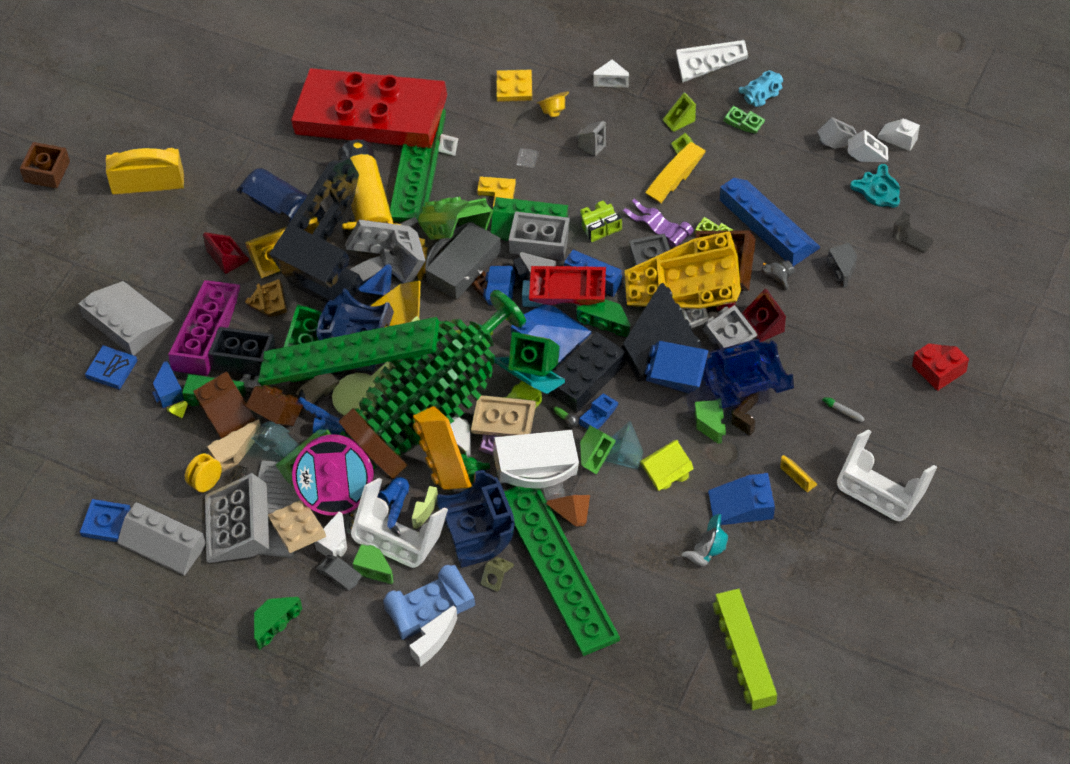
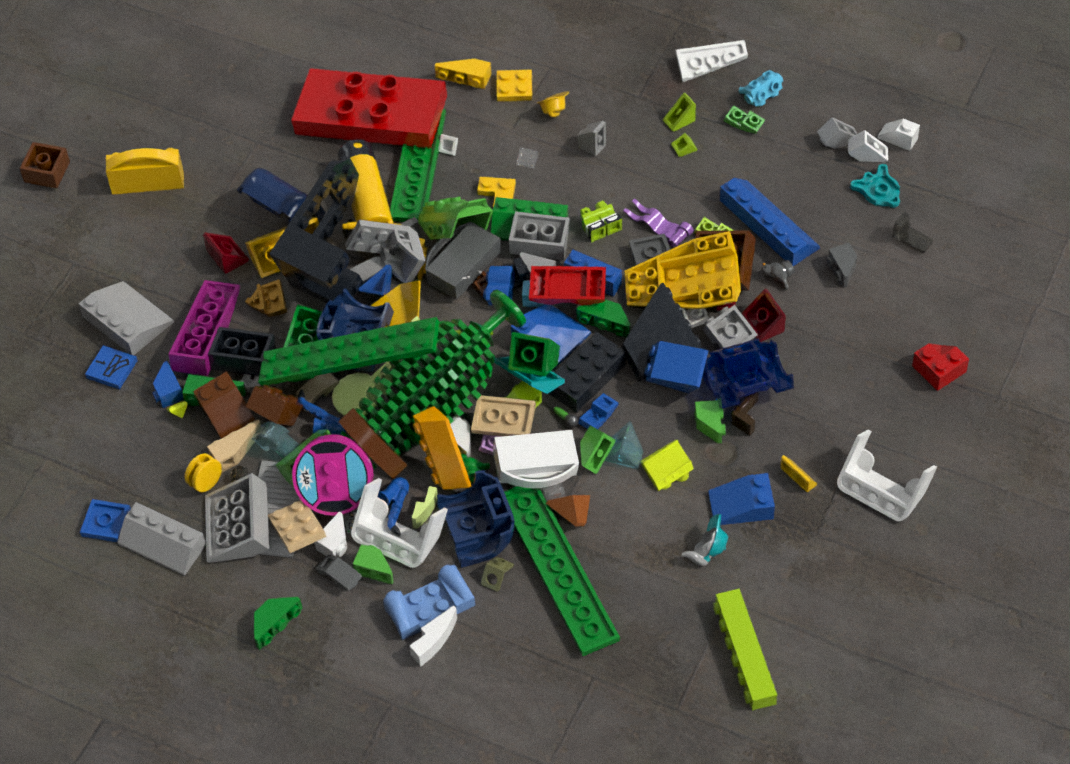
(467, 72): none -> yellow slope
(611, 76): white slope -> none
(675, 171): yellow slope -> none
(843, 409): light grey piece -> none

